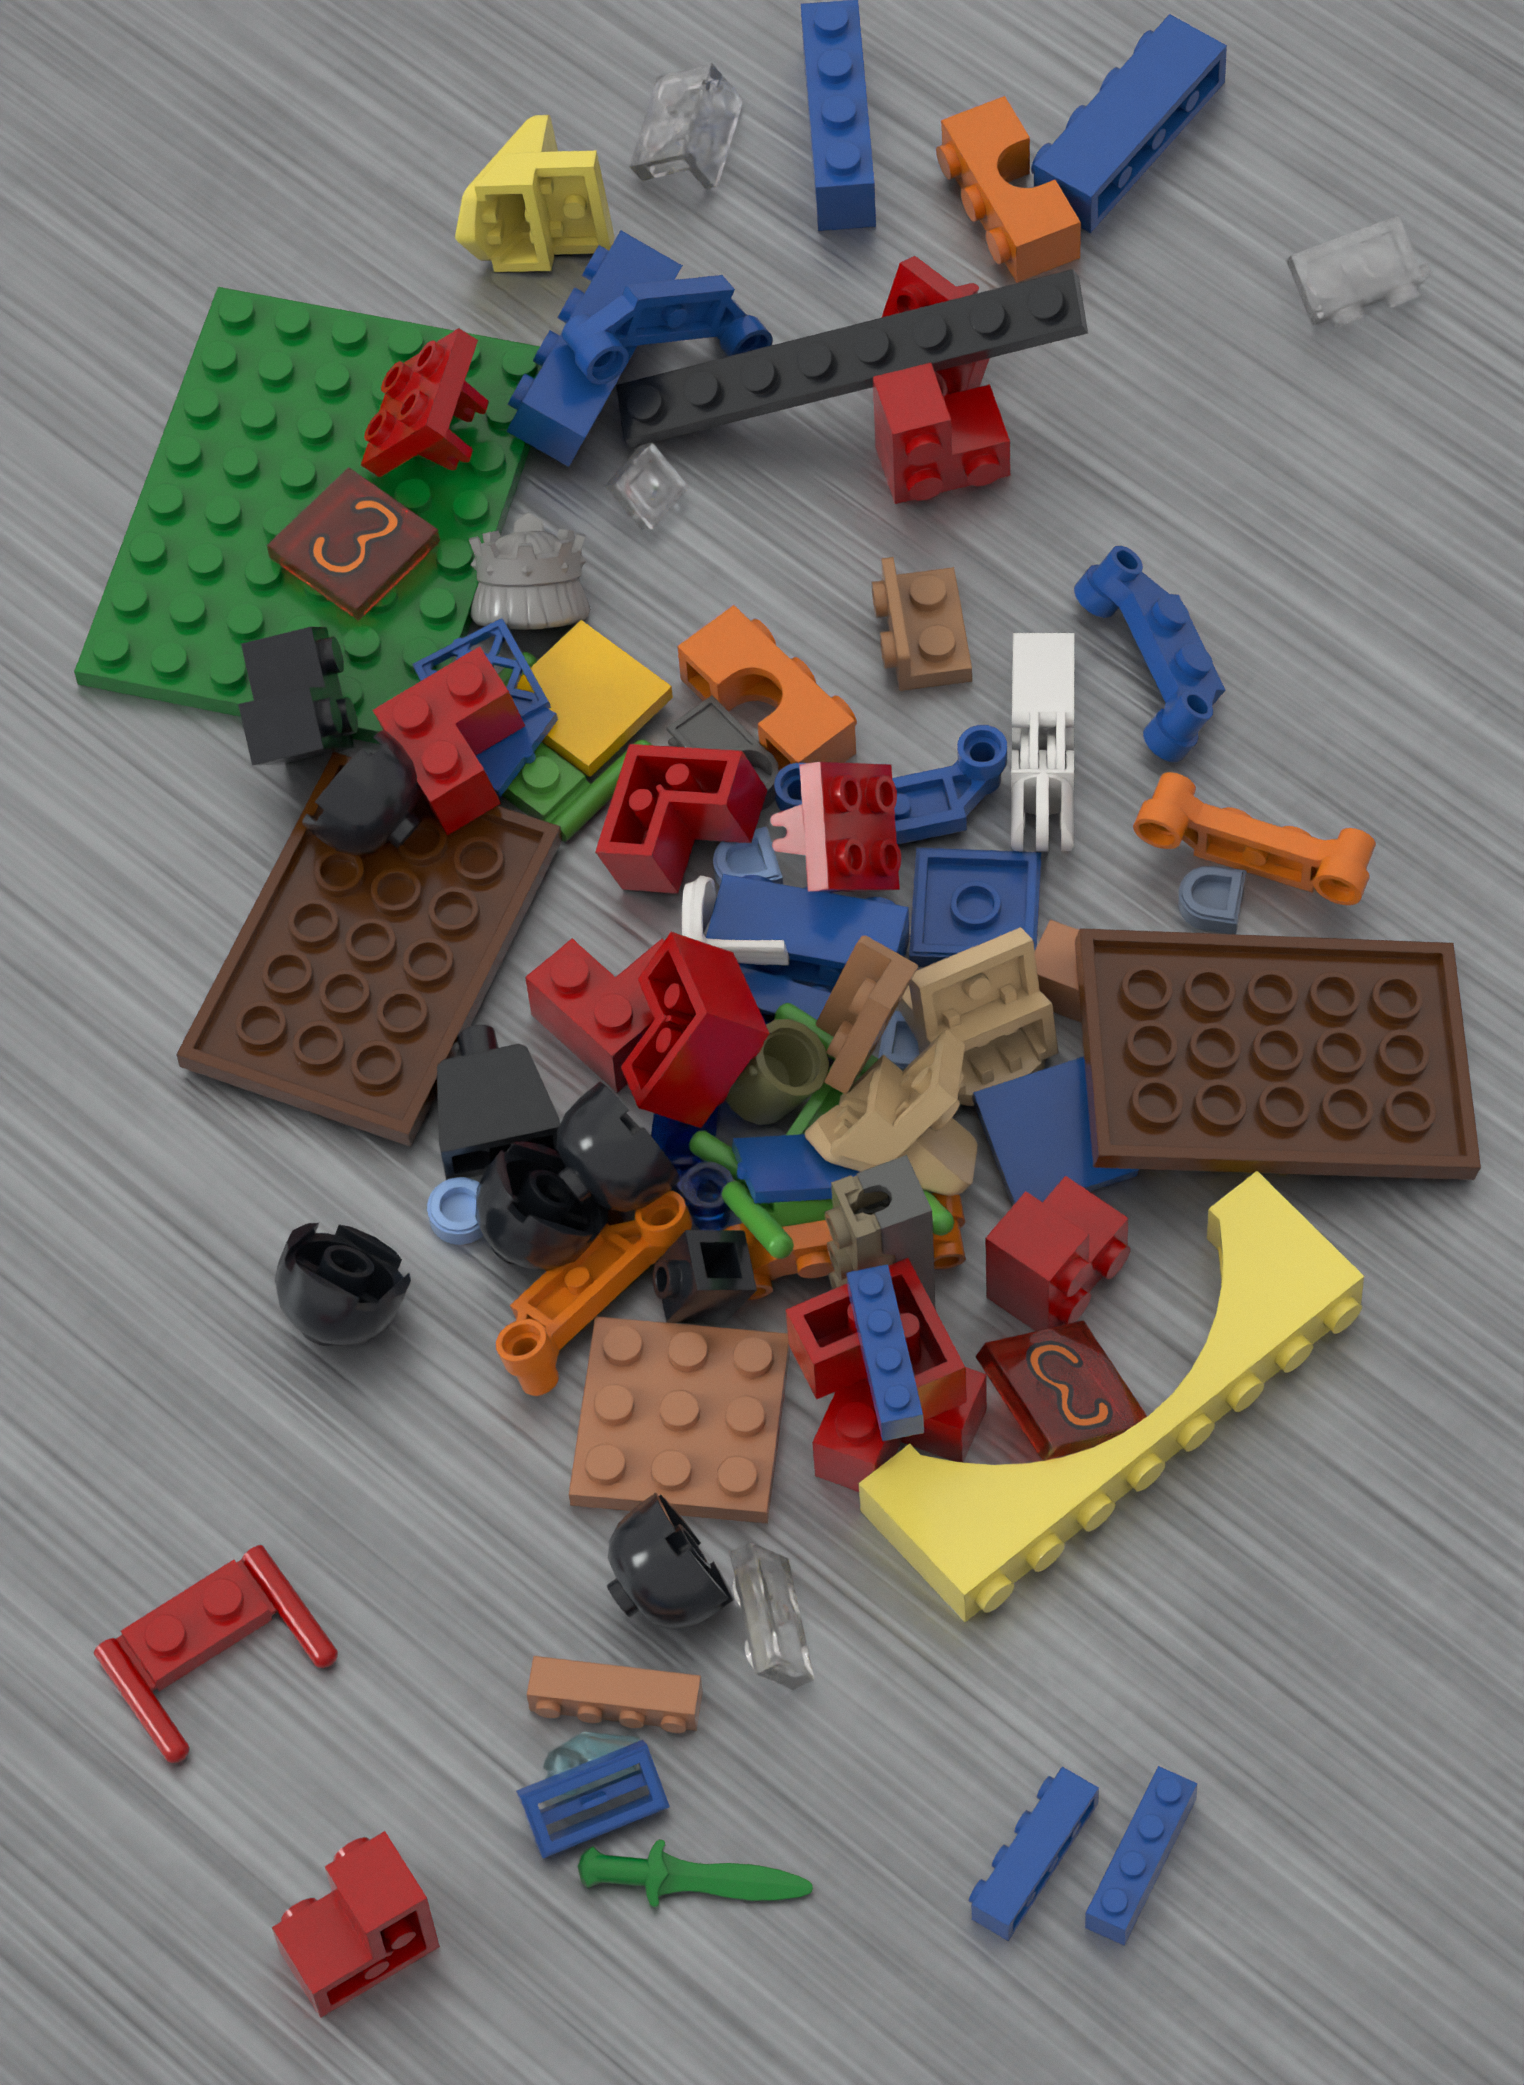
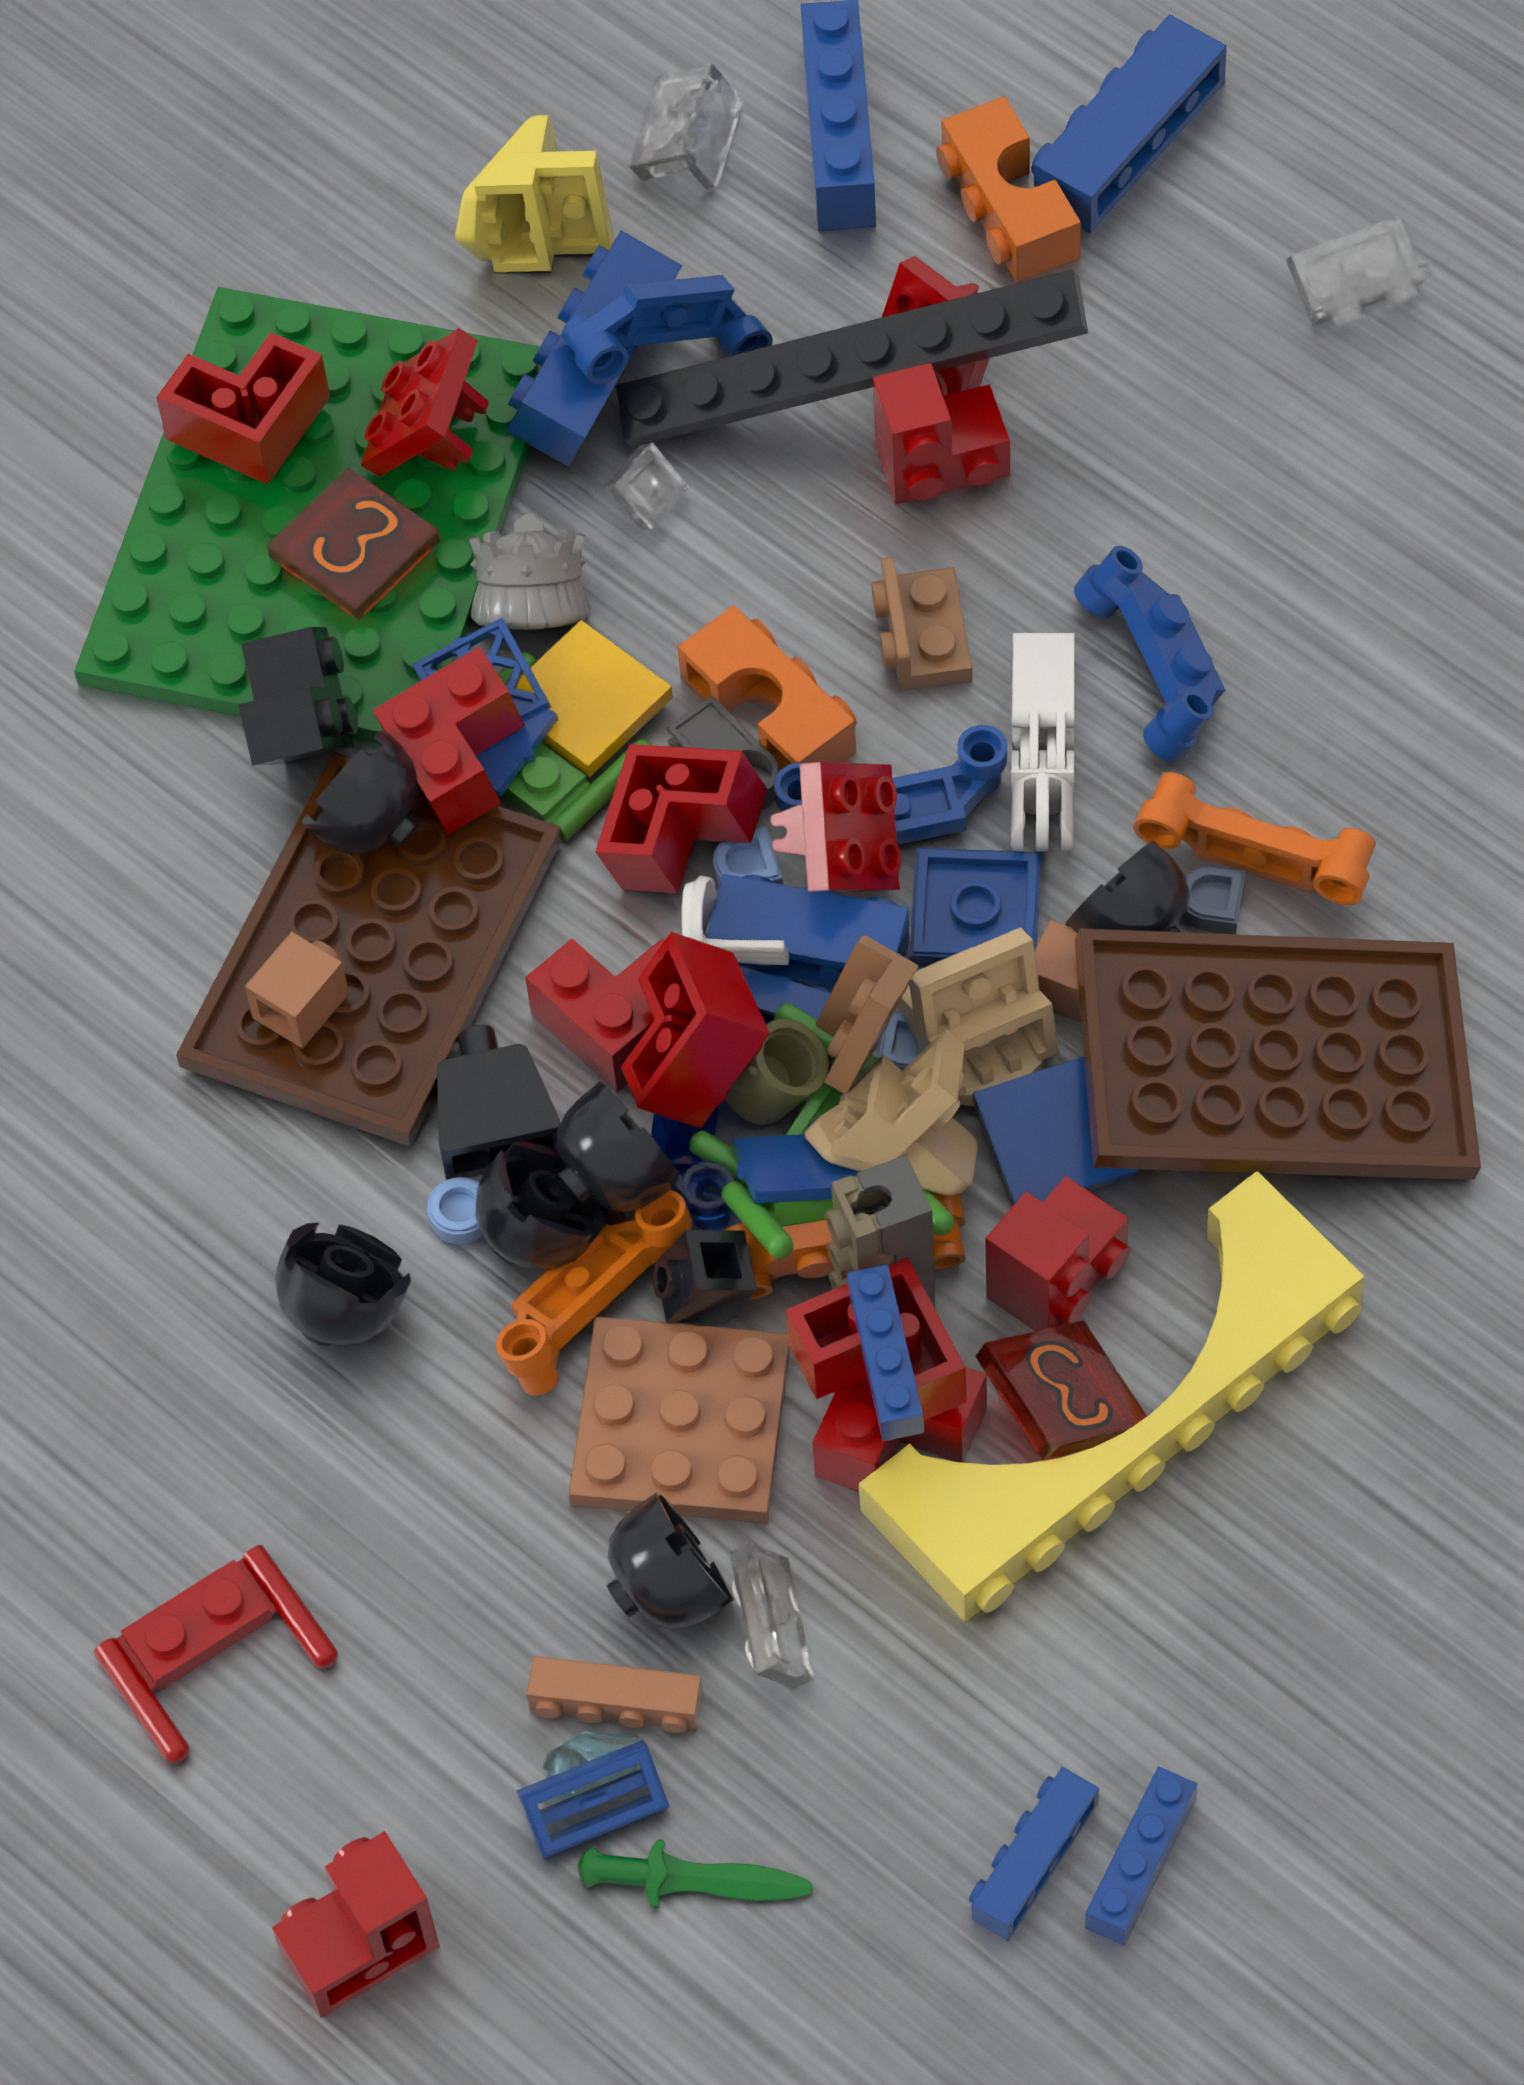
(247, 418): none -> red brick
(297, 988): none -> nougat brick
(1143, 896): none -> black cylinder

